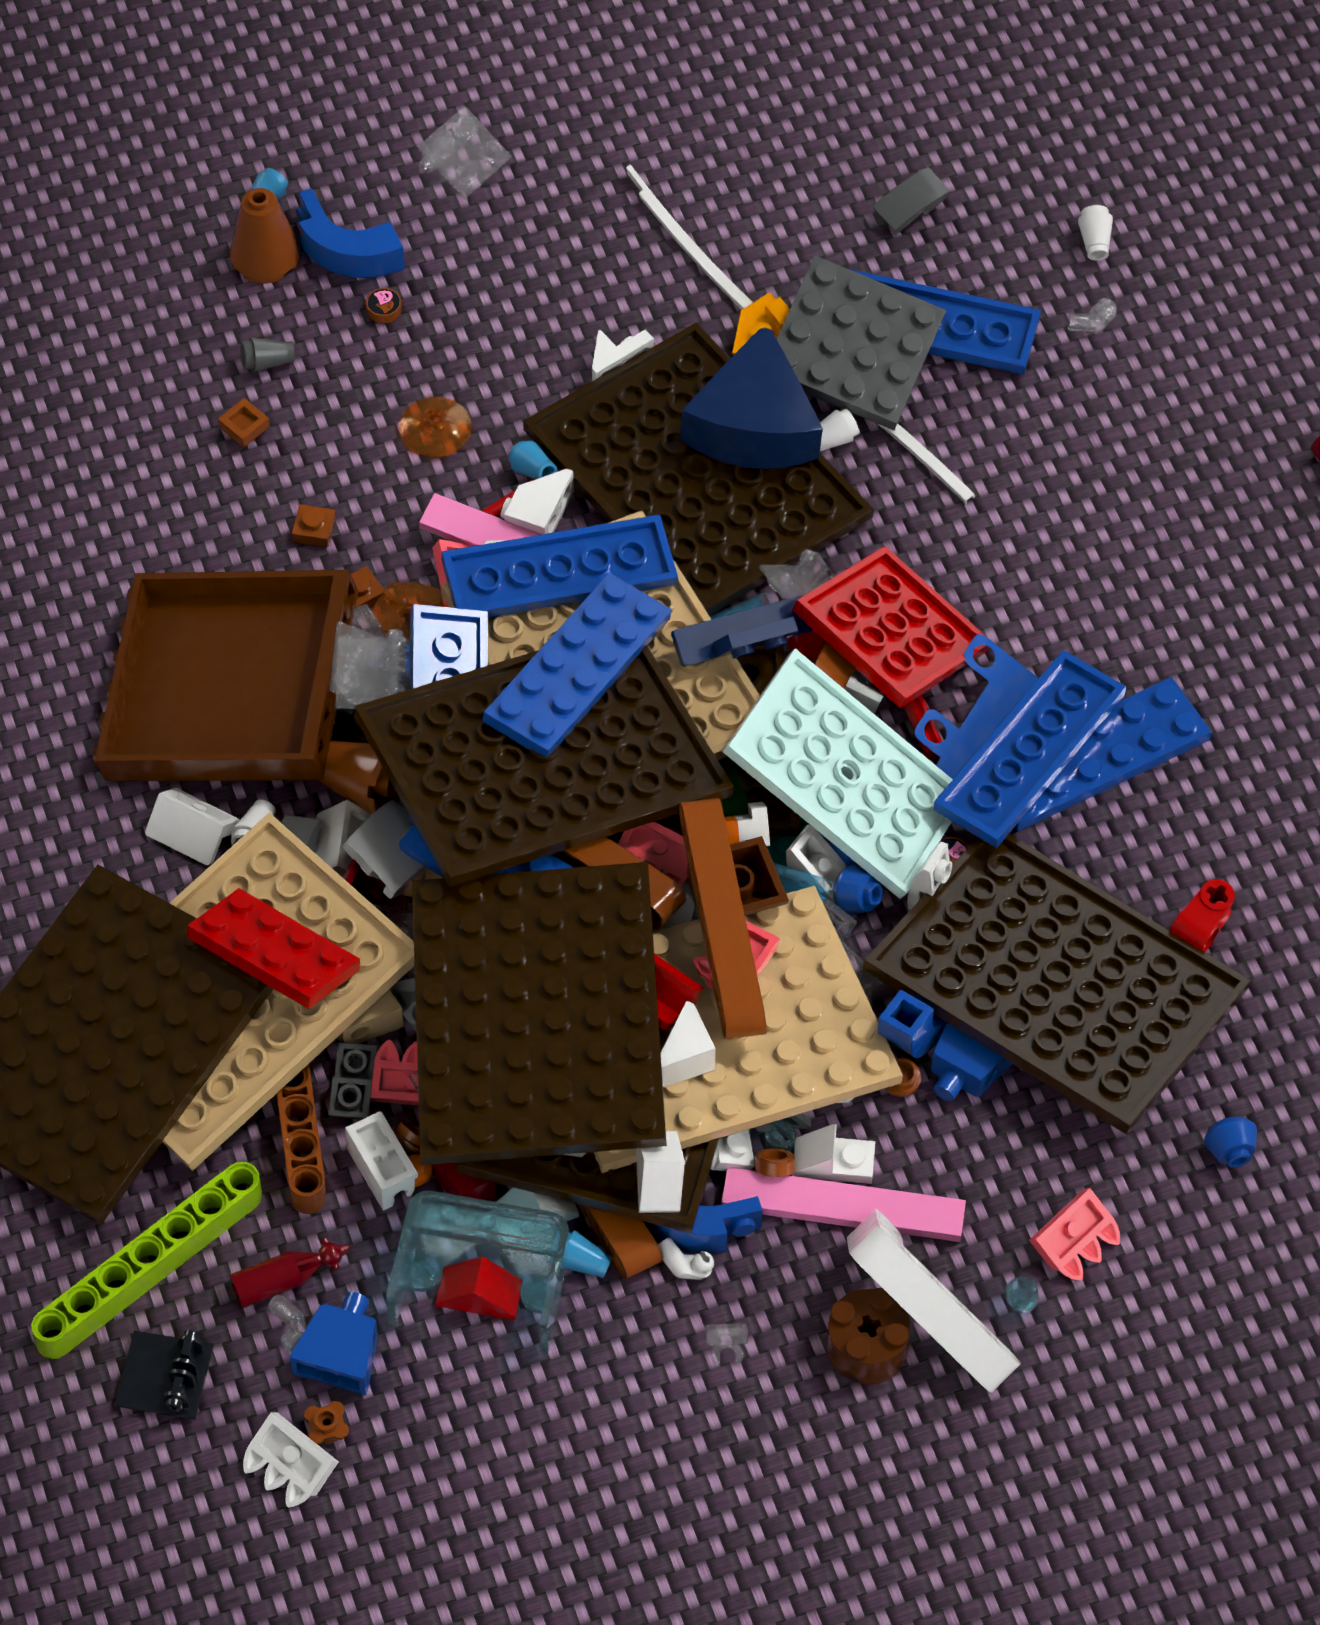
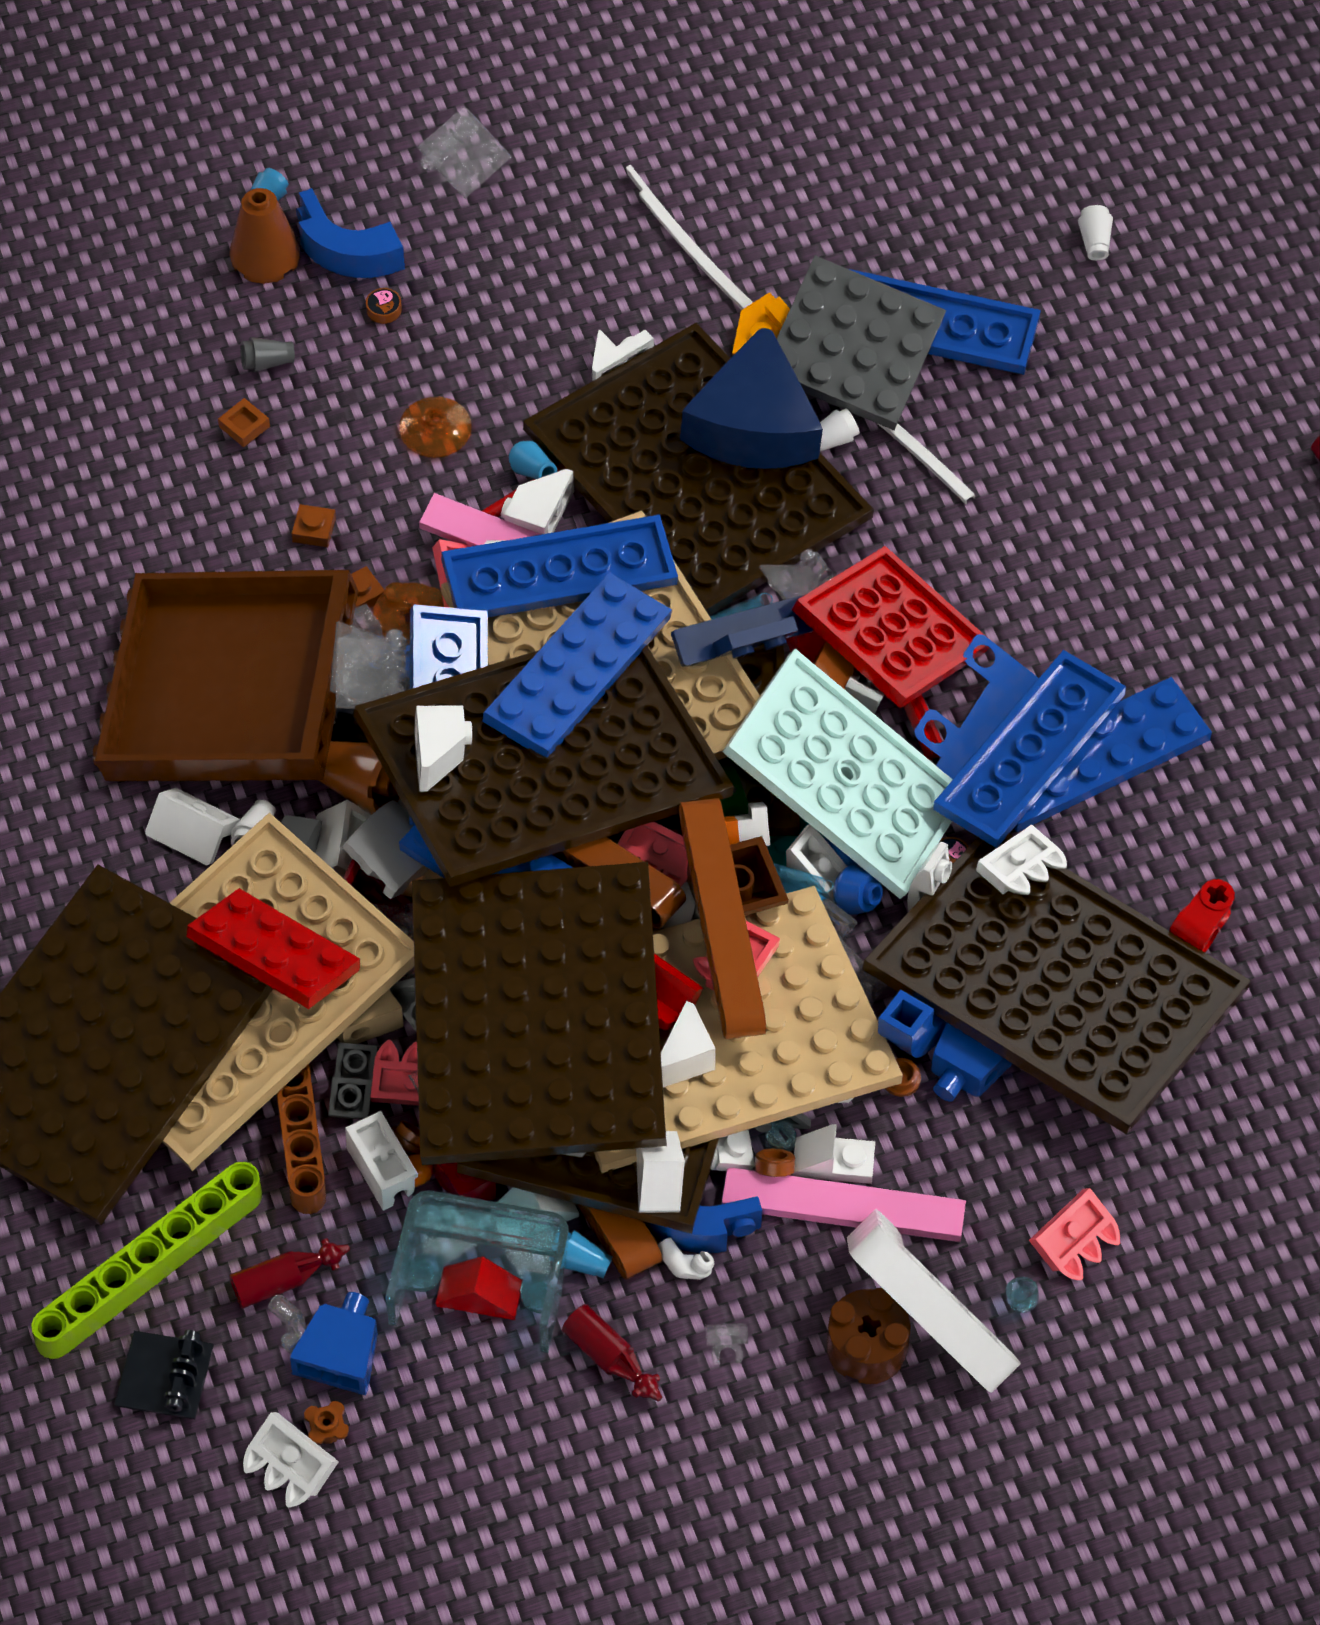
(439, 742): none -> white slope
(609, 1350): none -> dark red wheel
(910, 199): dark grey slope -> none
(1020, 859): none -> white plate
(1096, 319): clear arm -> none
(1232, 1140): blue cone -> none

